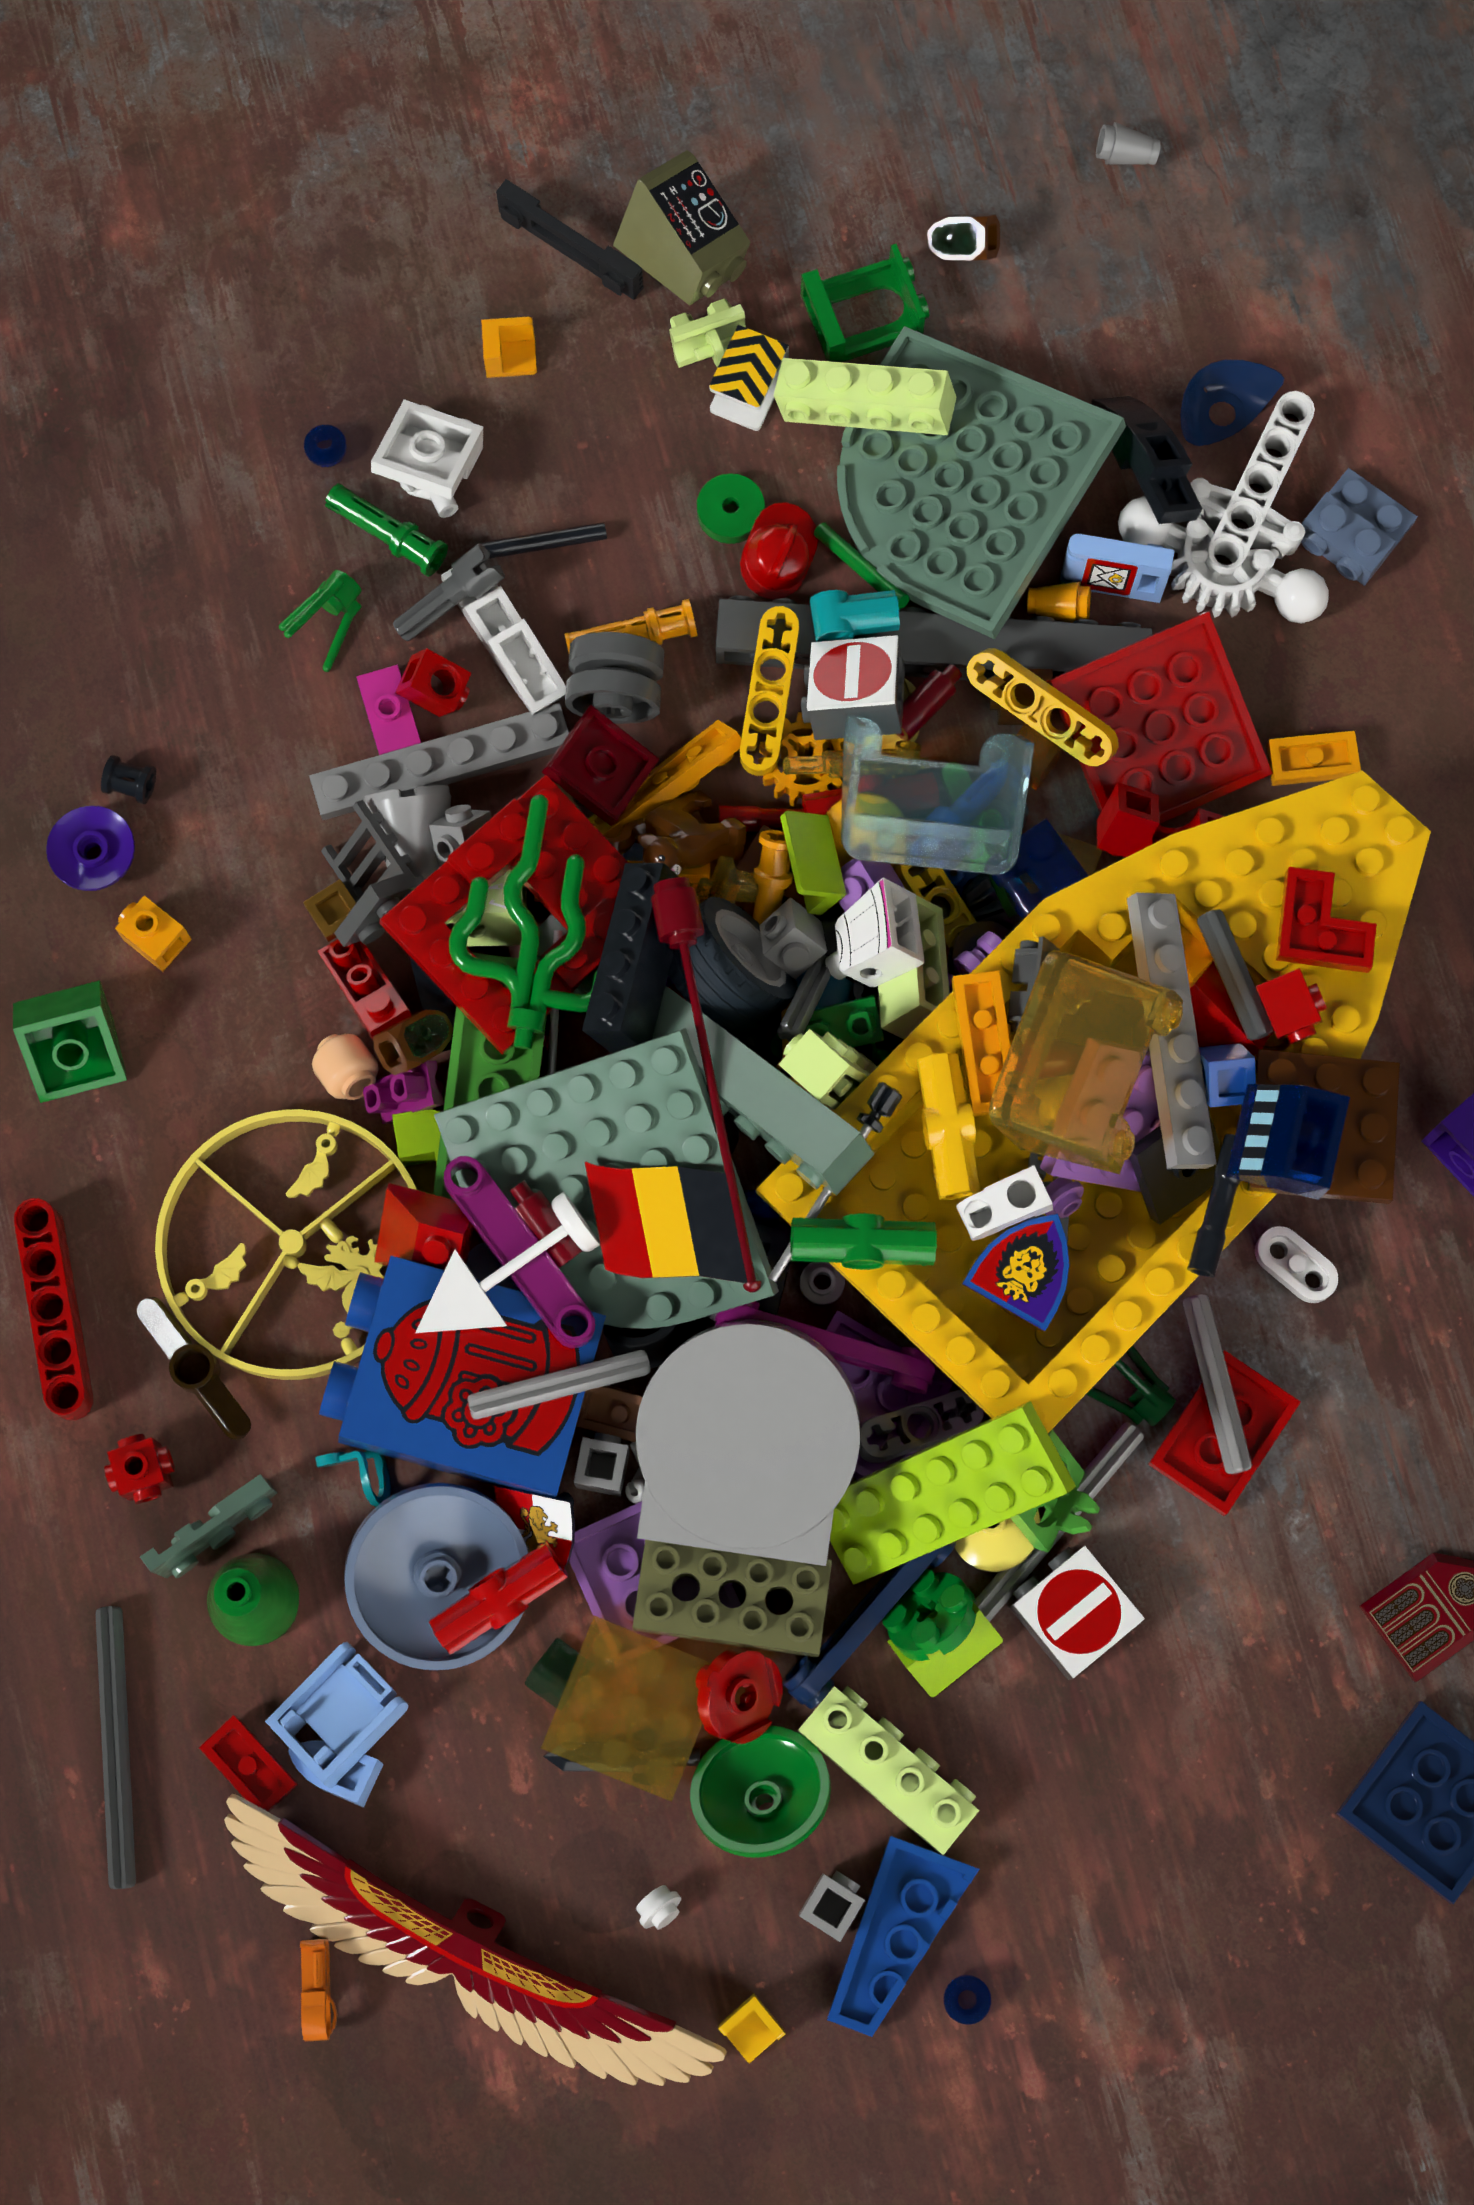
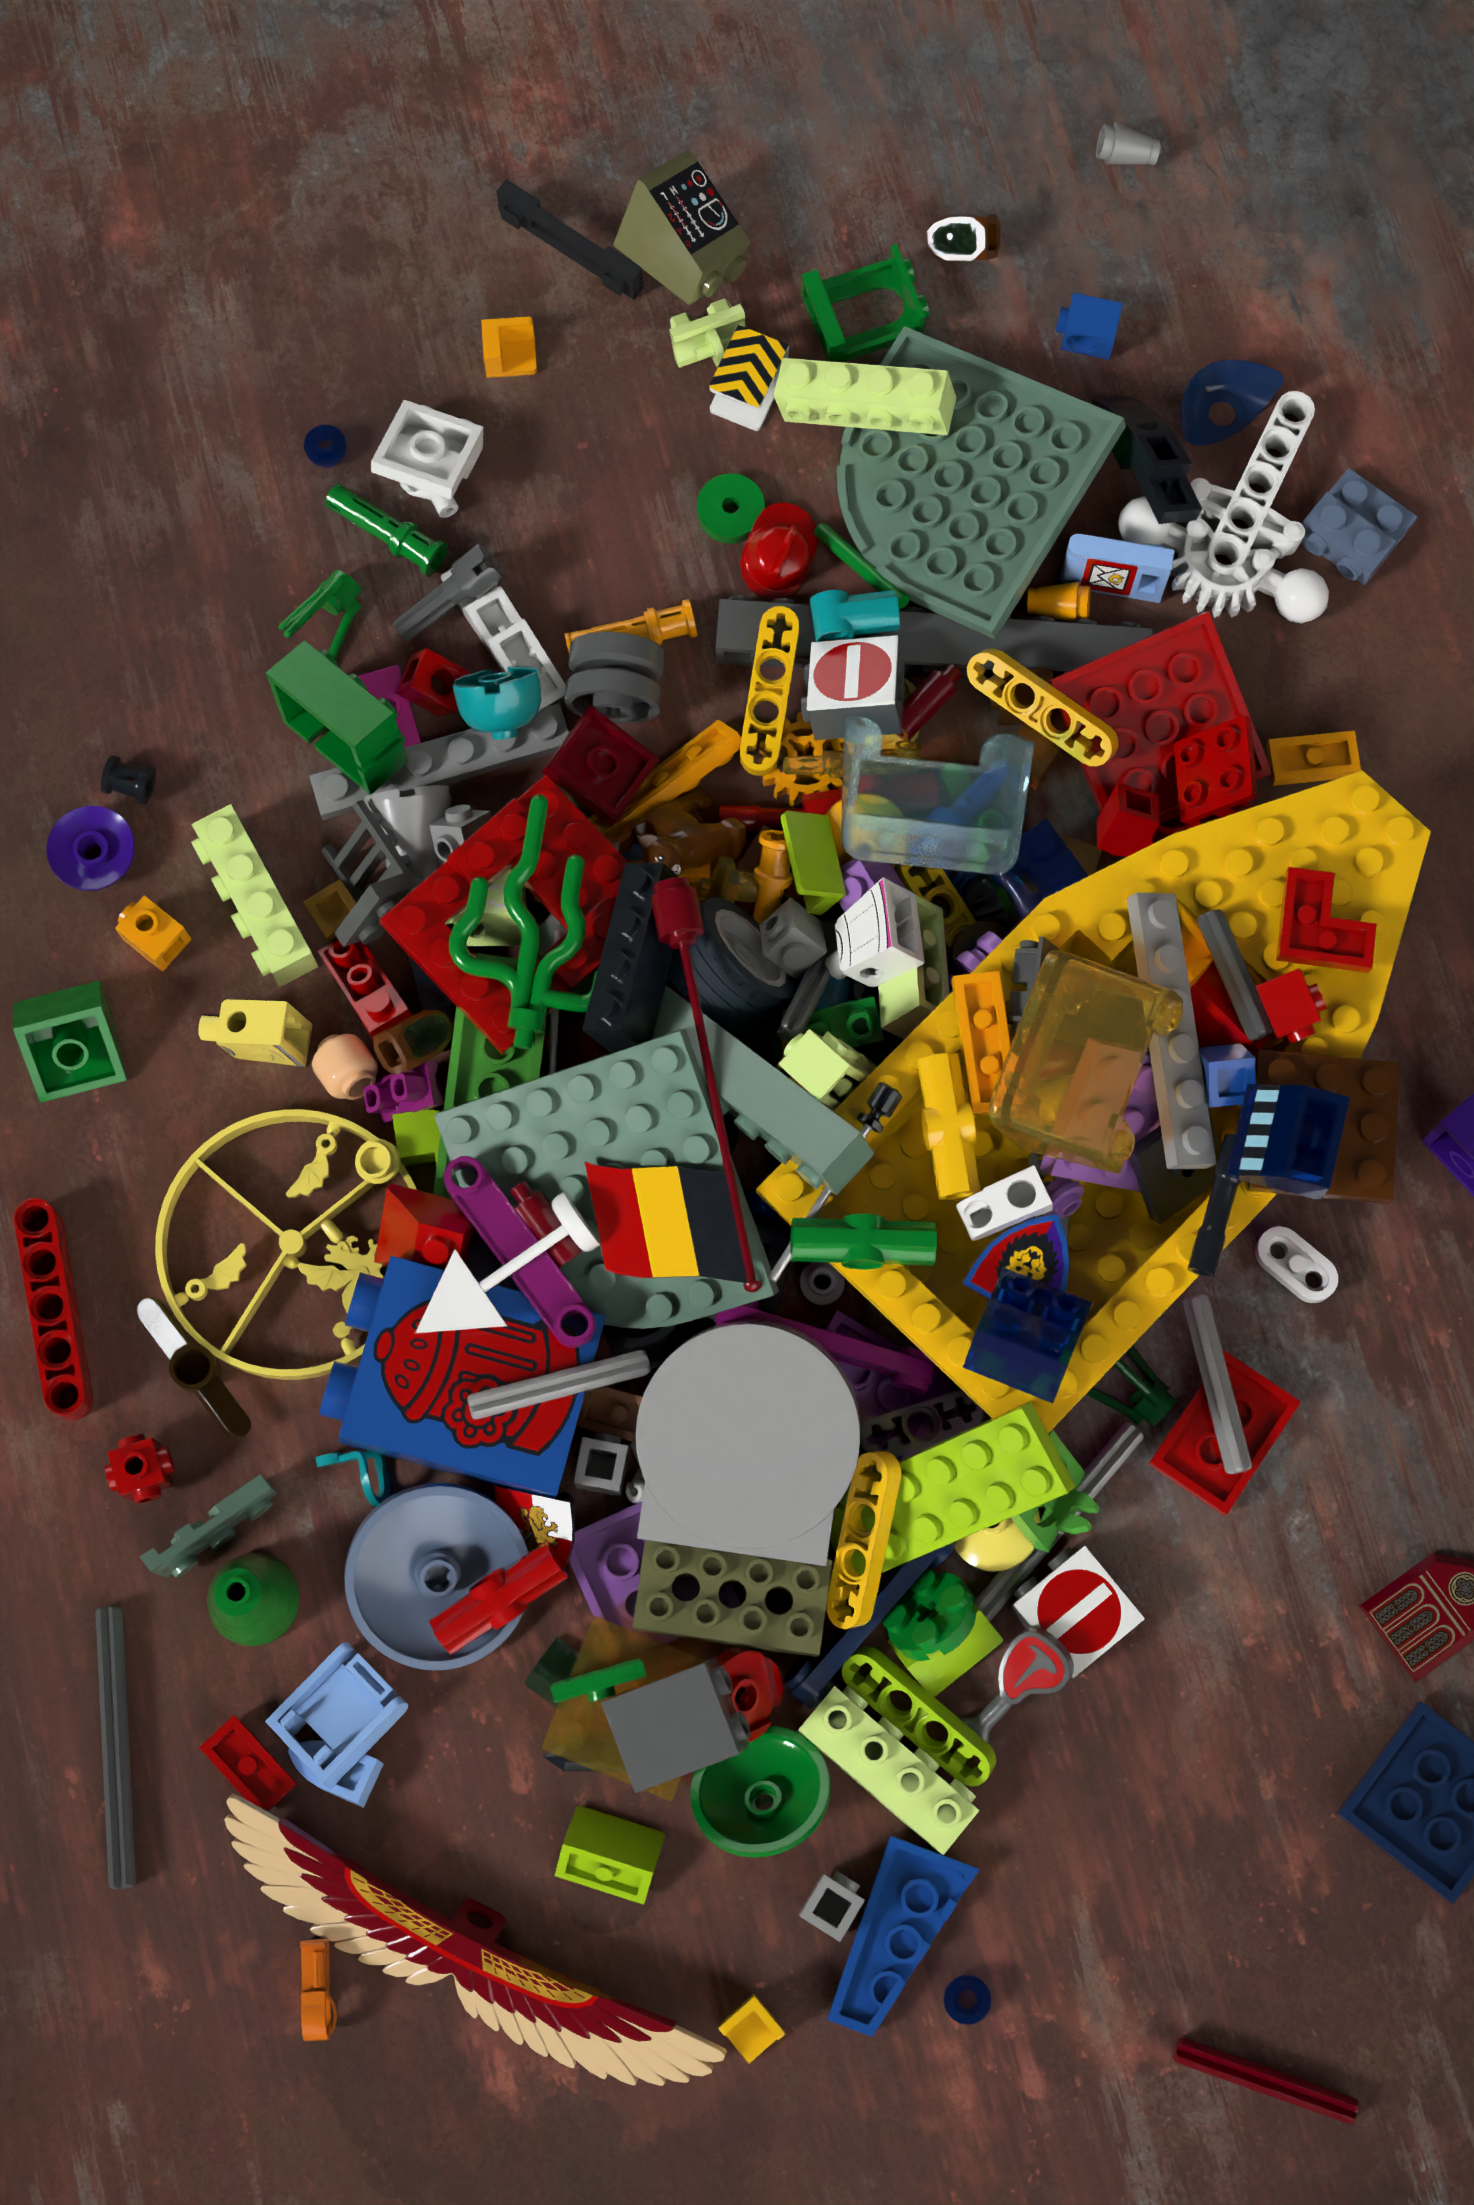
(258, 902): none -> yellowish green brick
(259, 1031): none -> light yellow torso
(320, 697): none -> green piece
(377, 1161): none -> light yellow plate
(499, 700): none -> teal cylinder
(546, 540): black bar -> none
(599, 1682): none -> green plate
(609, 1854): none -> lime panel
(658, 1908): white plate -> none
(677, 1724): none -> dark grey panel
(857, 1537): none -> yellow beam
(913, 1721): none -> lime beam
(1027, 1335): none -> clear blue slope
(1030, 1665): none -> piece
(1089, 325): none -> blue brick
(1216, 771): none -> red bracket
(1266, 2080): none -> dark red axle

